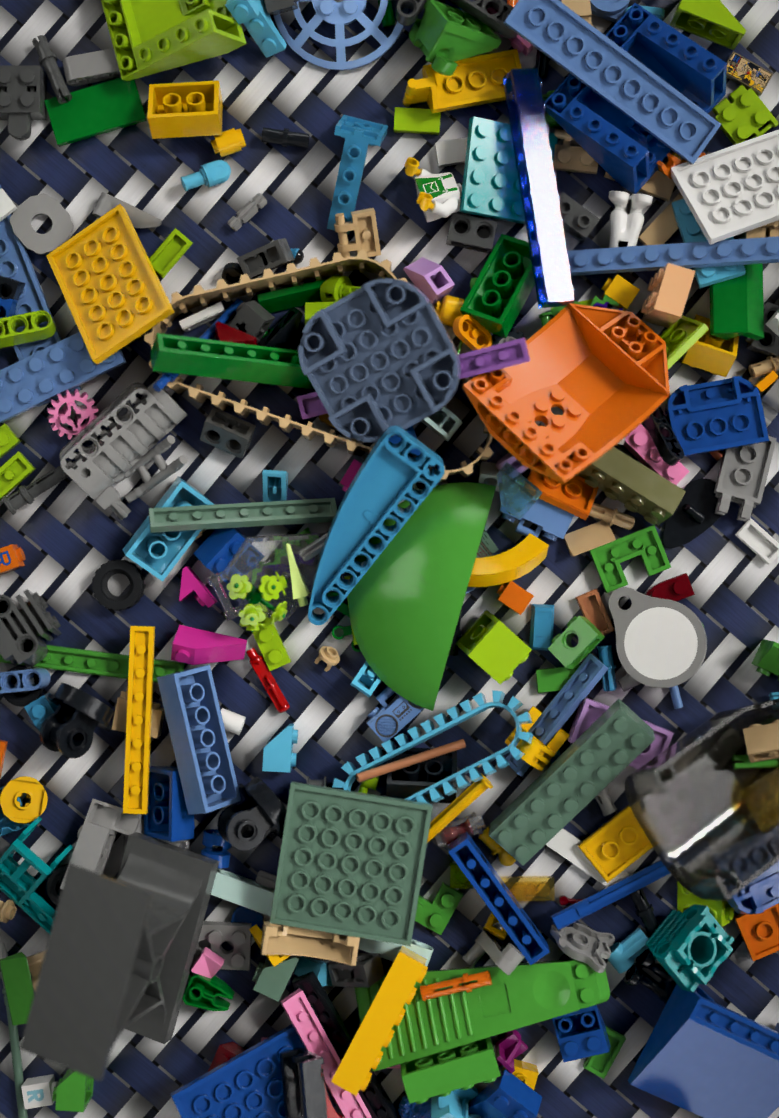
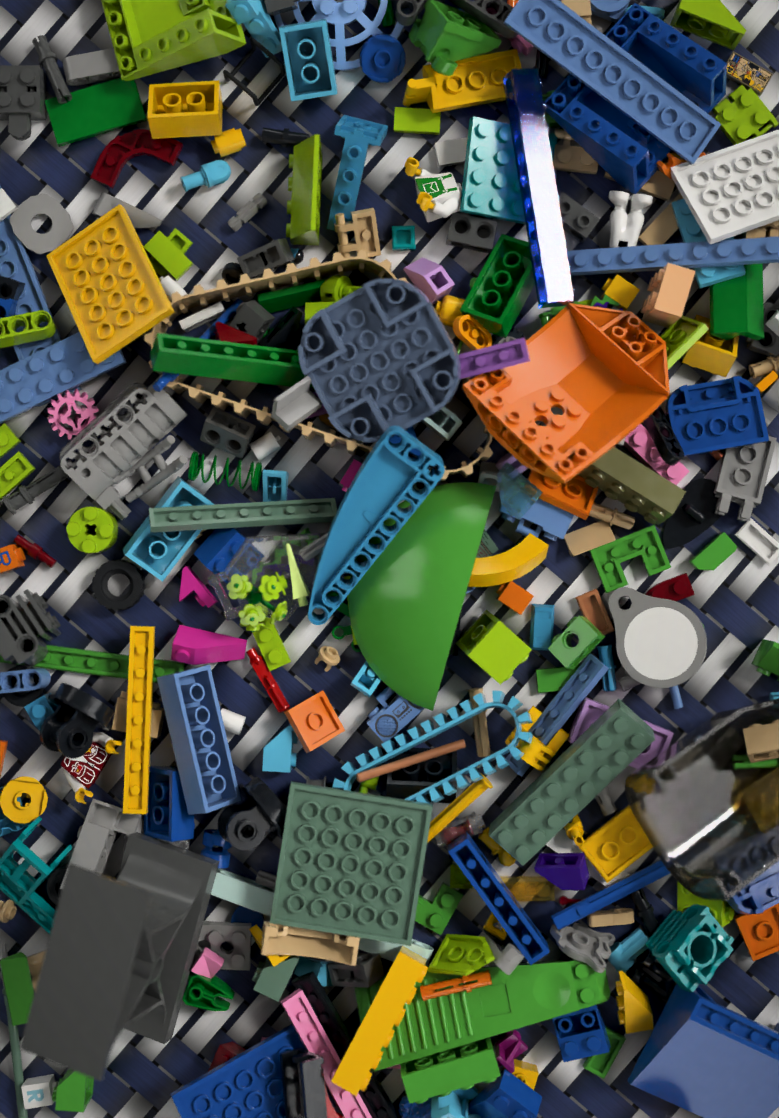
(35, 551): none -> dark red bar
(79, 528): none -> lime brick
(85, 770): none -> torso
(128, 146): none -> dark red plate
(168, 255): none -> lime tile
(171, 286): none -> white piece
(192, 475): none -> green piece
(230, 76): none -> black piece
(265, 445): none -> white piece
(295, 404): none -> light grey panel
(305, 192): none -> lime slope
(308, 60): none -> medium azure brick
(314, 721): none -> orange plate
(382, 58): none -> blue tile
(403, 238): none -> teal tile
(461, 955): none -> lime tile
(480, 726): none -> tan axle
(564, 870): none -> dark purple slope
(575, 831): none -> yellow piece
(611, 917): none -> tan piece
(633, 1006): none -> yellow slope
(714, 553): none -> bright green piece

